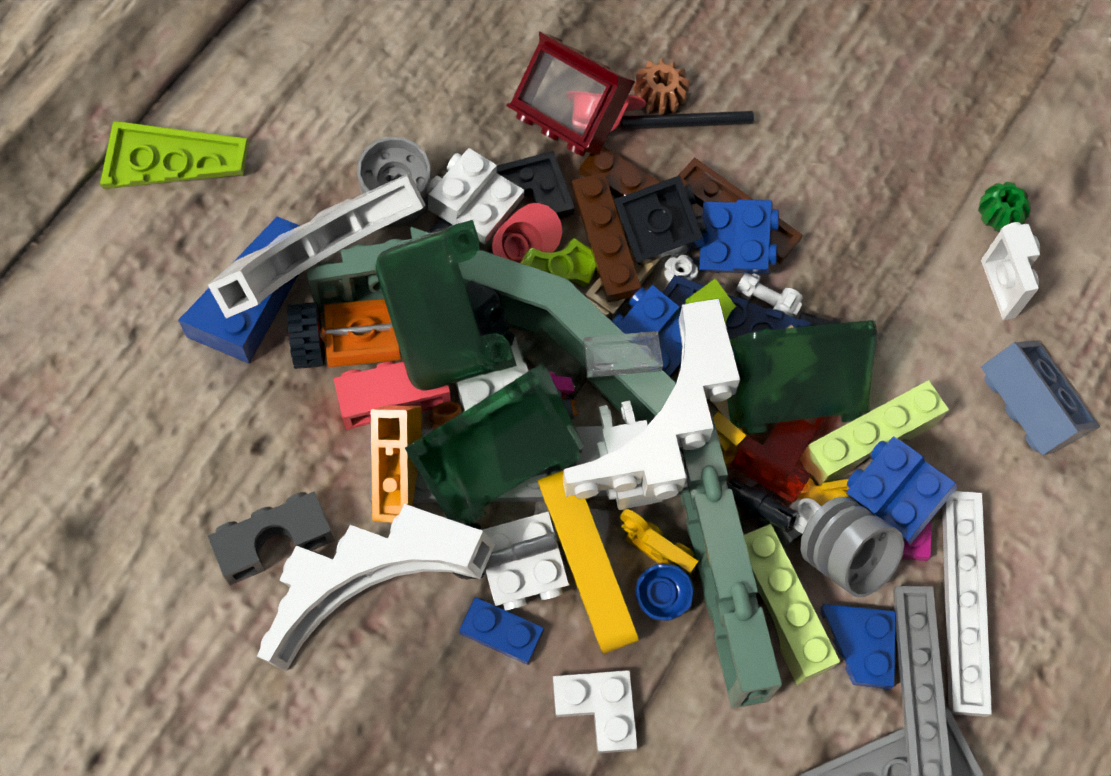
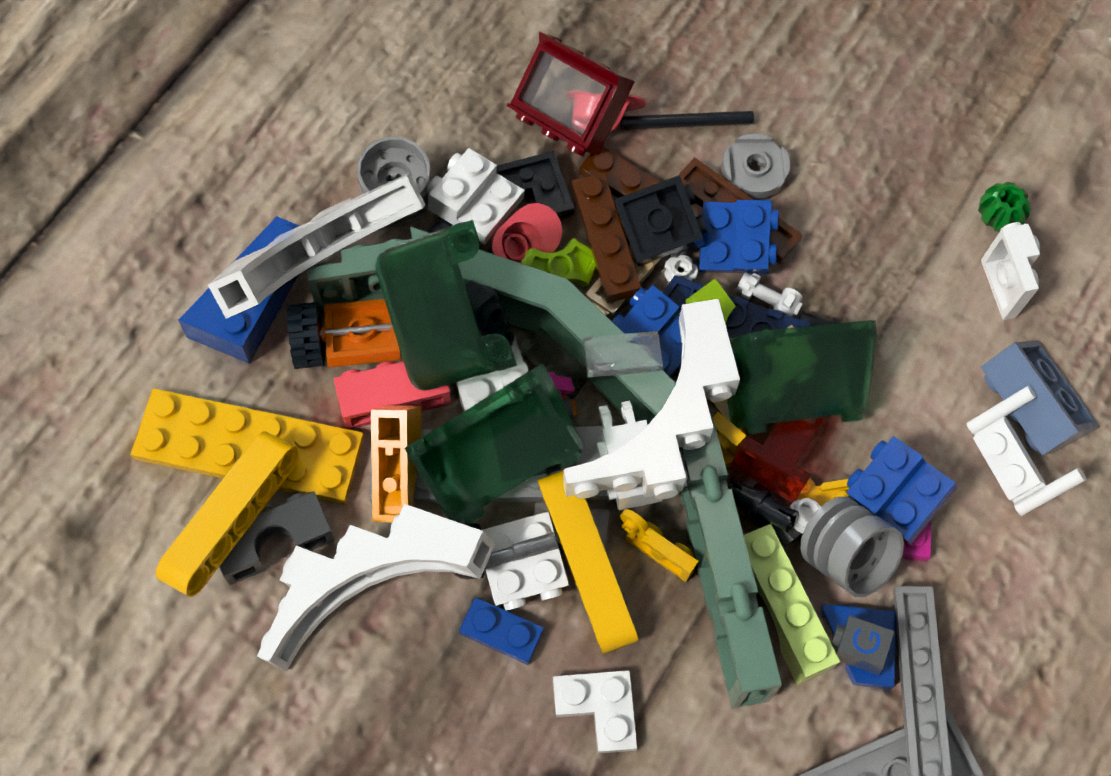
(165, 155): lime wing -> none
(213, 435): none -> yellow plate
(227, 514): none -> yellow beam
(444, 412): dark orange plate -> none
(661, 86): nougat gear -> none
(664, 591): blue hair -> none
(761, 149): none -> light grey plate
(853, 443): yellowish green arch -> none
(862, 644): none -> dark grey brick
(966, 605): white plate -> none
(1010, 459): none -> white plate

